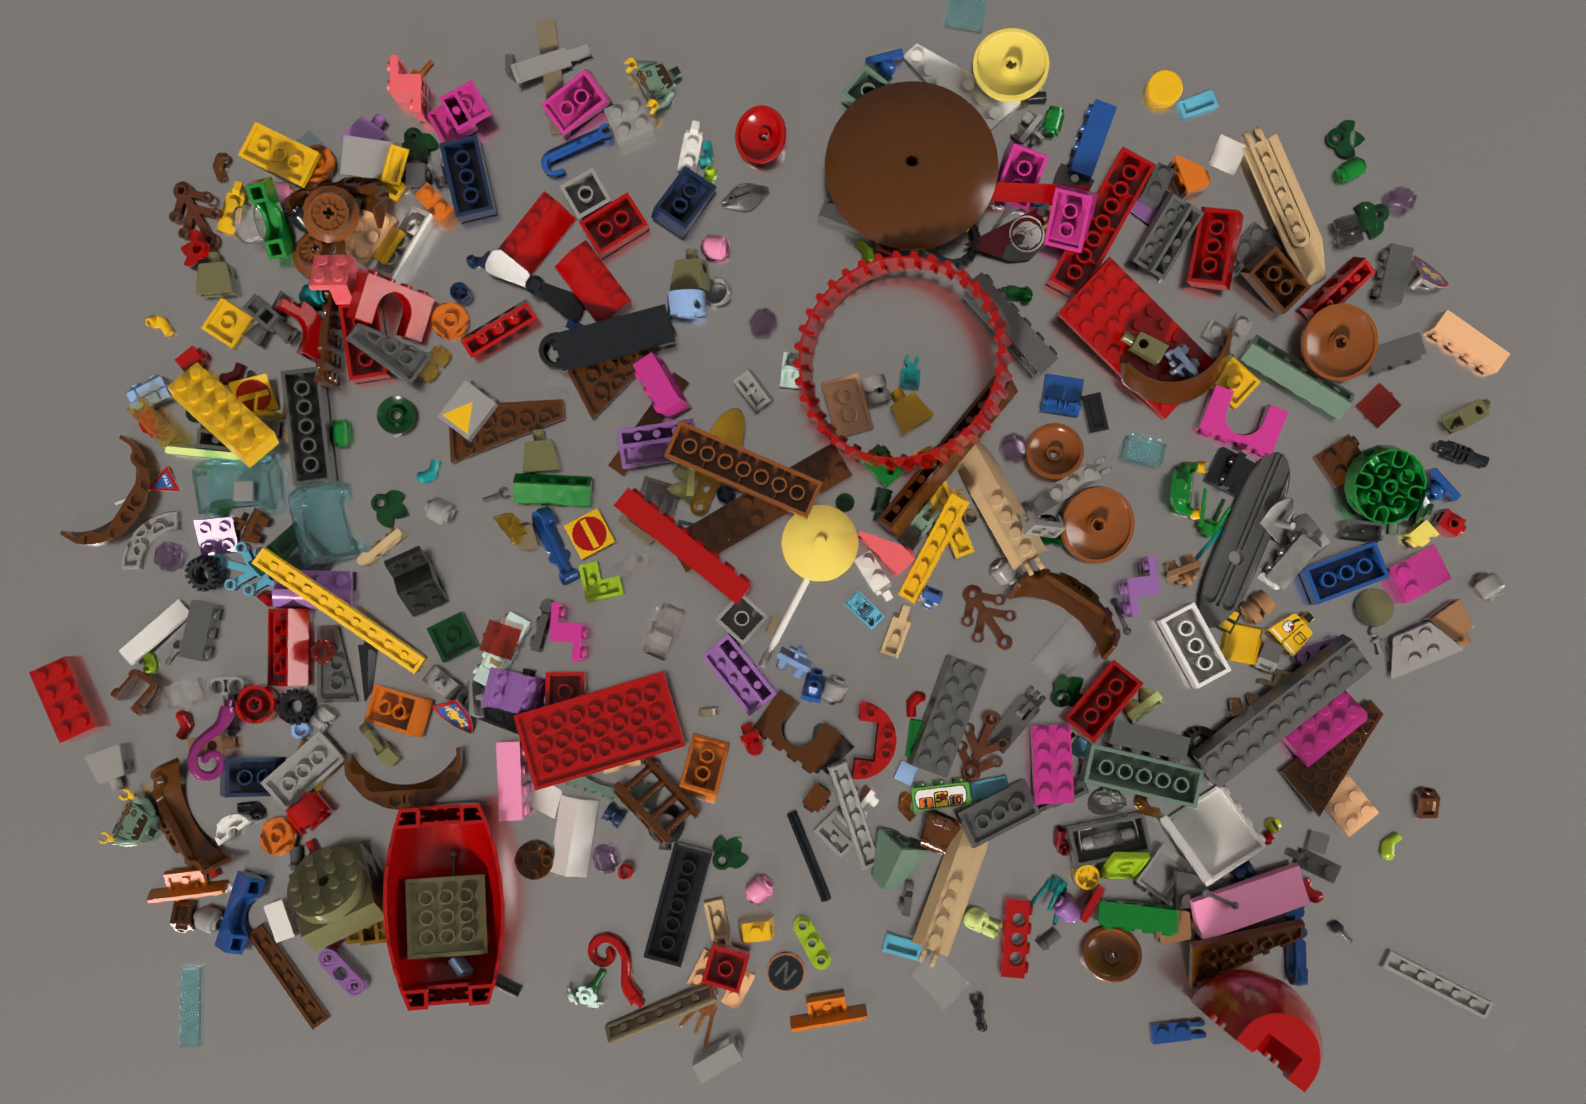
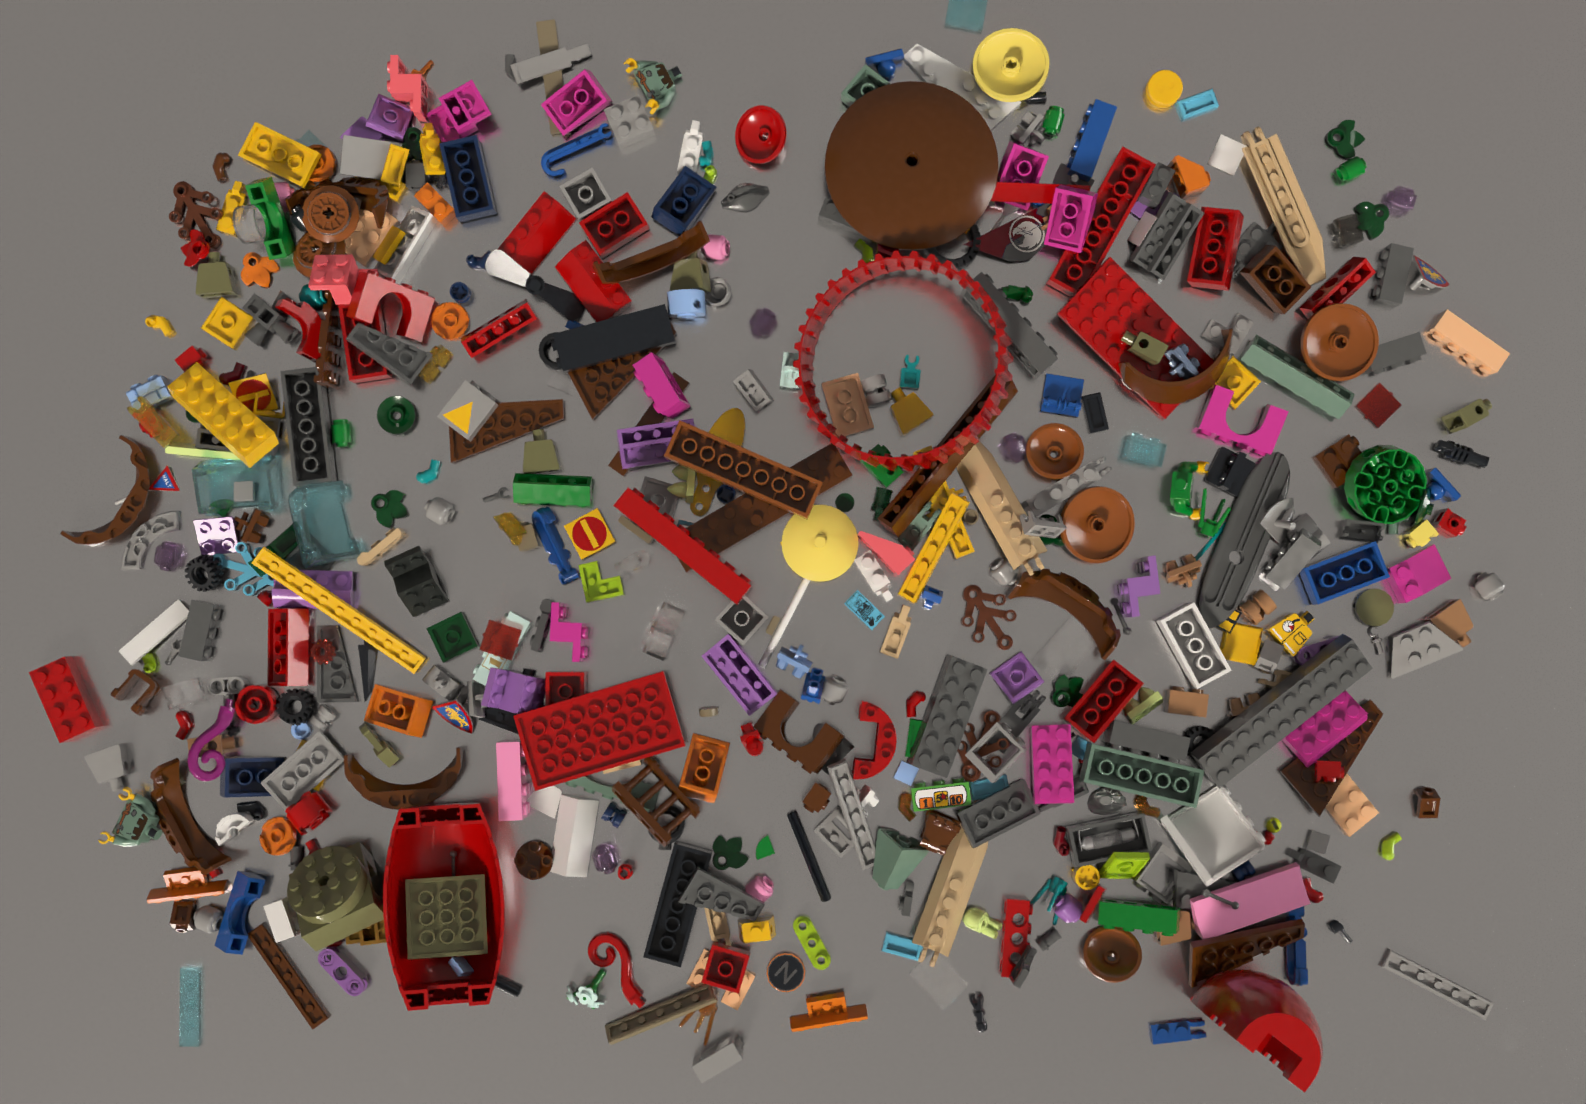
(260, 271): none -> orange plate
(389, 117): none -> medium lavender tile
(431, 151): none -> yellow hinge
(654, 258): none -> reddish brown windscreen
(716, 894): none -> dark grey wing
(764, 848): none -> green tile
(982, 765): none -> light grey window
(1017, 677): none -> medium lavender tile
(1023, 966): none -> dark grey tile
(1142, 228): none -> white sticker
(1186, 703): none -> medium nougat brick
(1328, 771): none -> red brick

